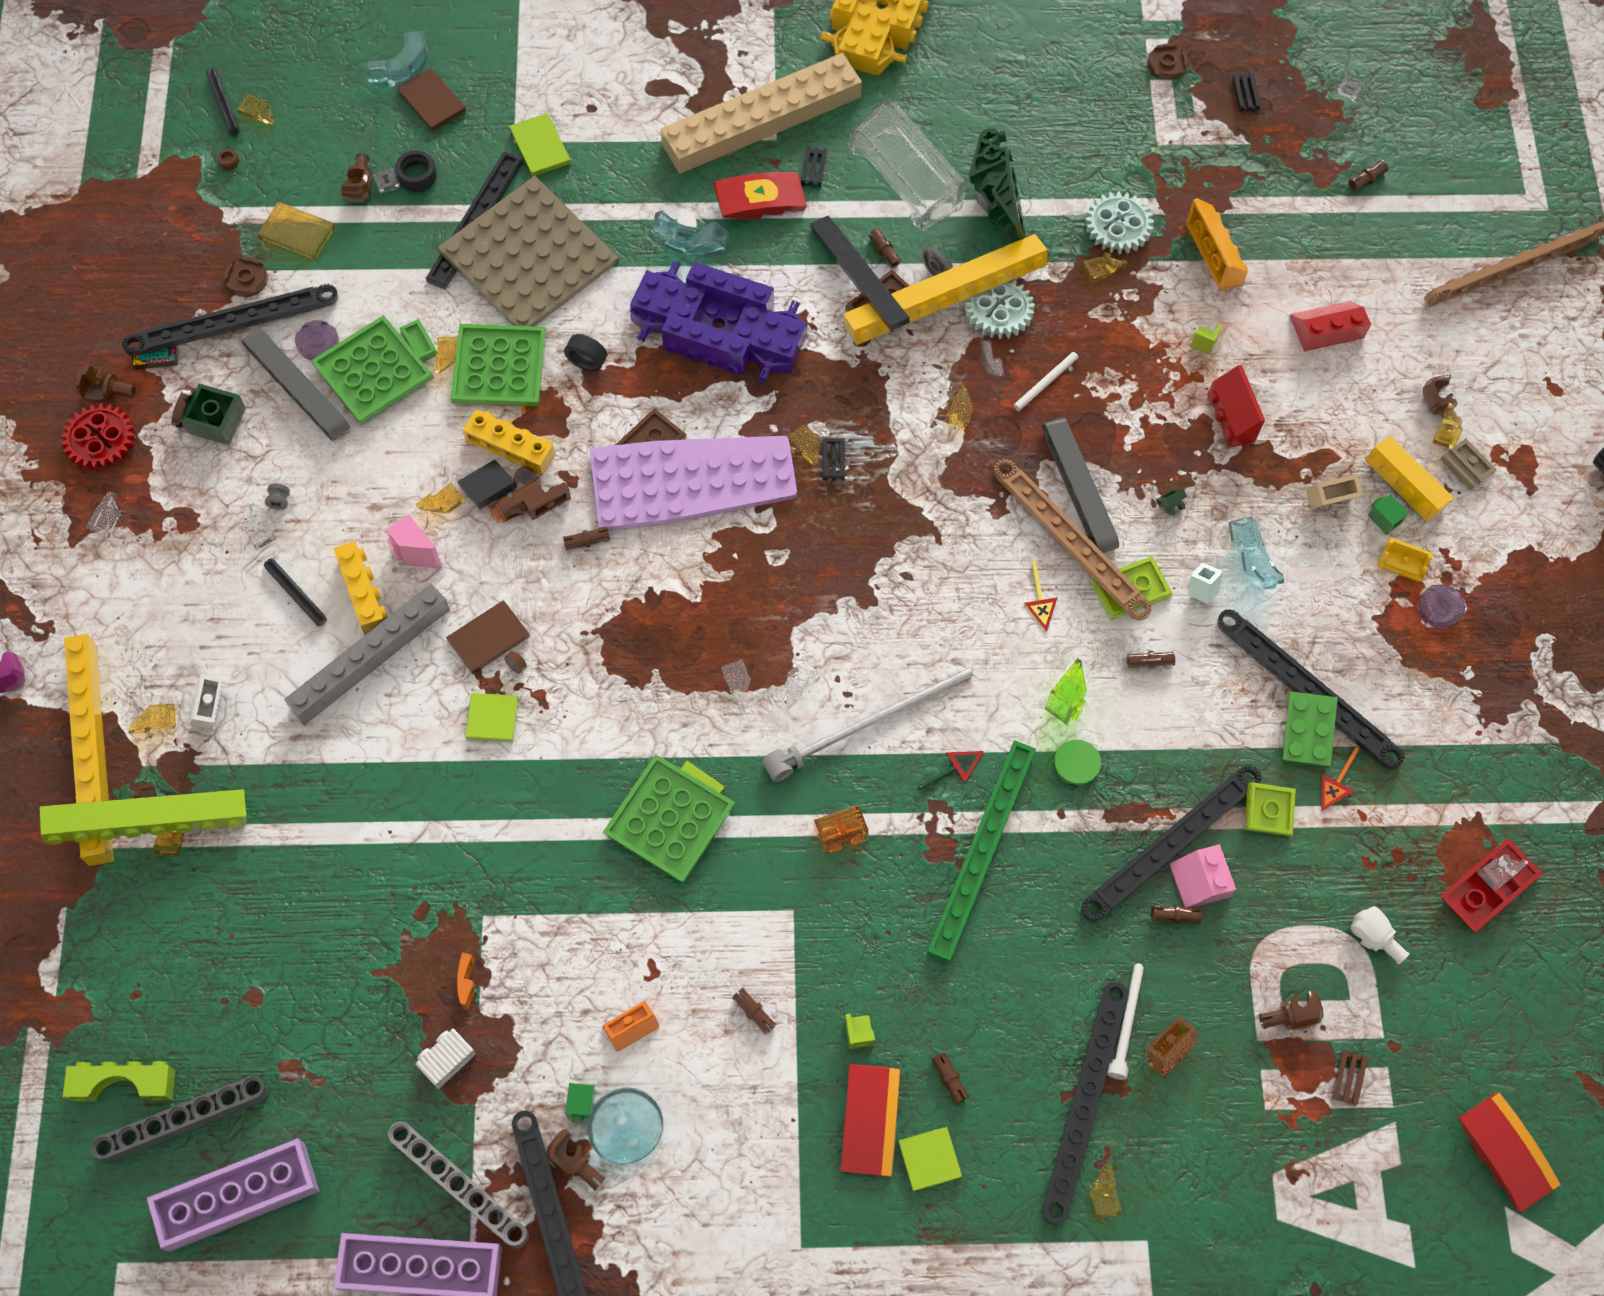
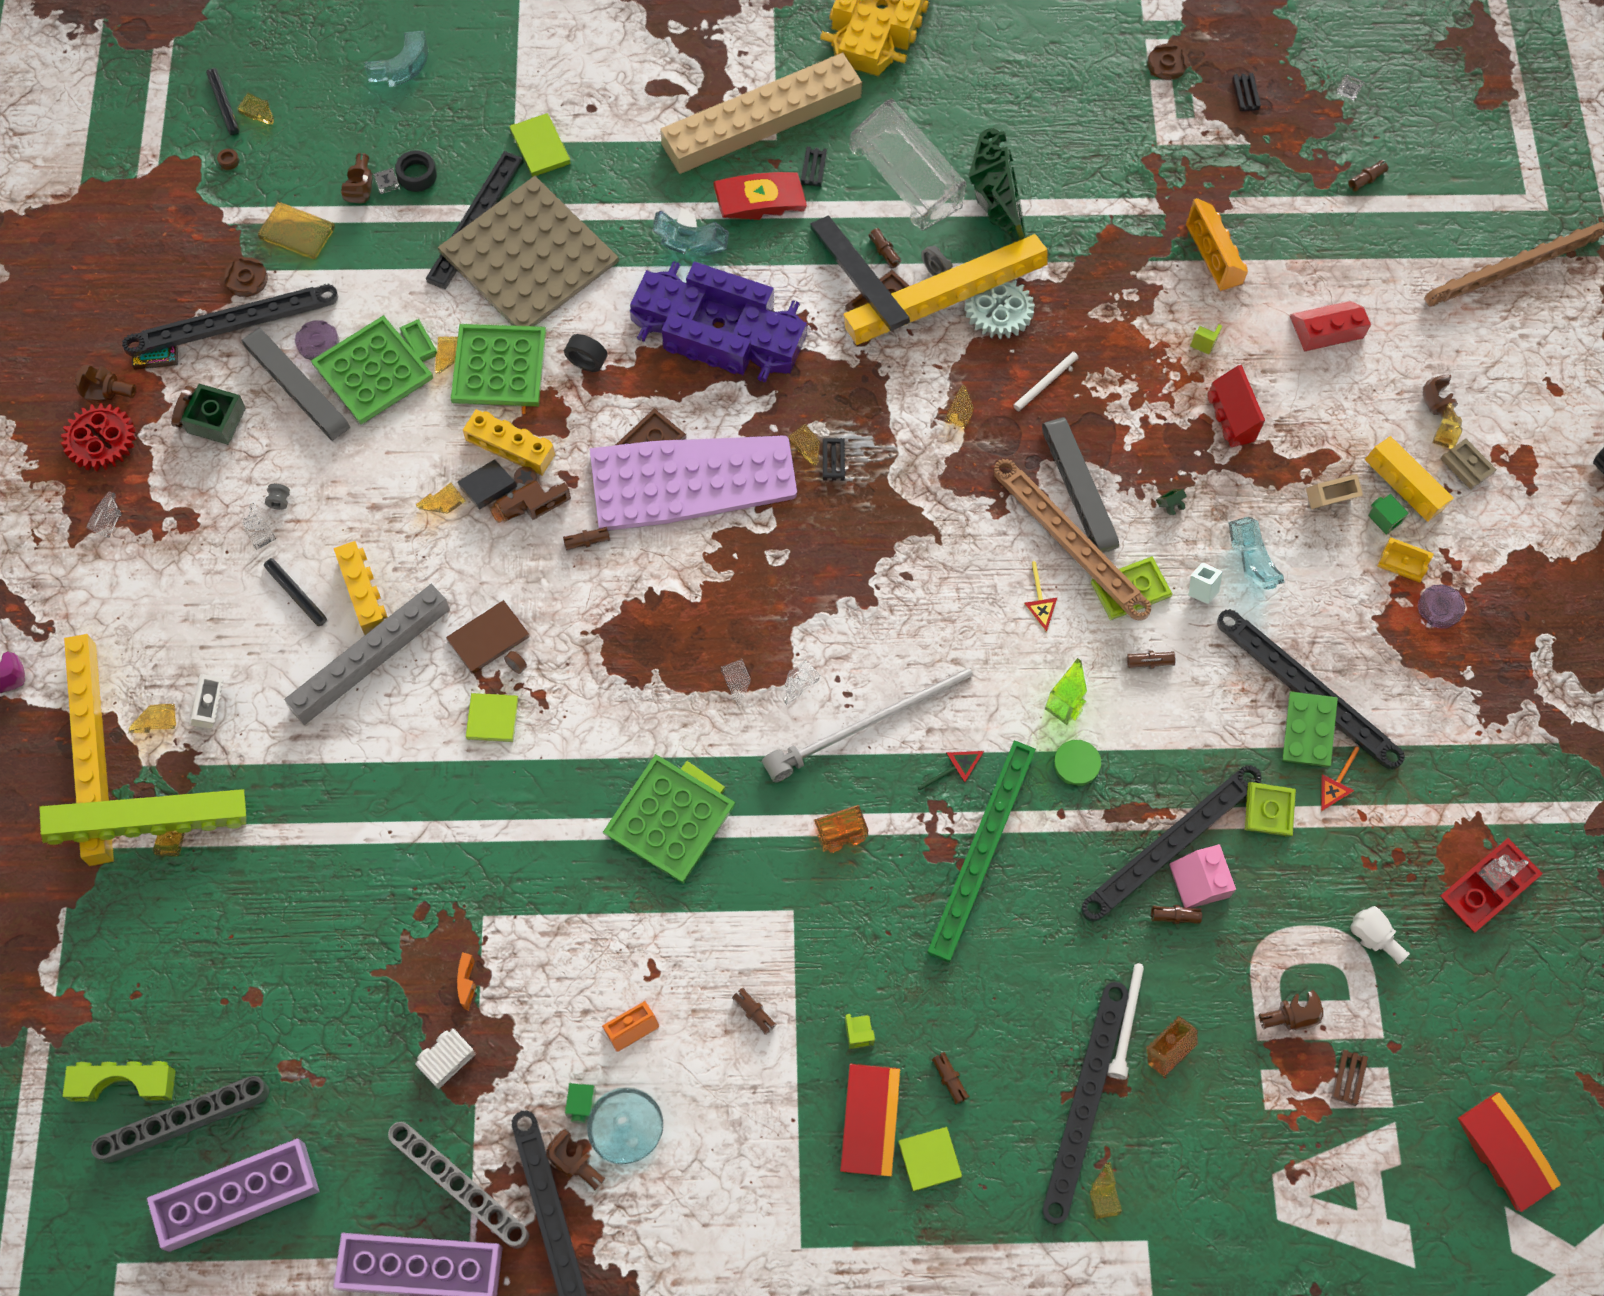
(412, 544): bright pink slope -> none
(431, 99): reddish brown tile -> none
(990, 365): clear slope -> none
(1102, 267): clear yellow slope -> none
(1118, 216): light aqua gear -> none

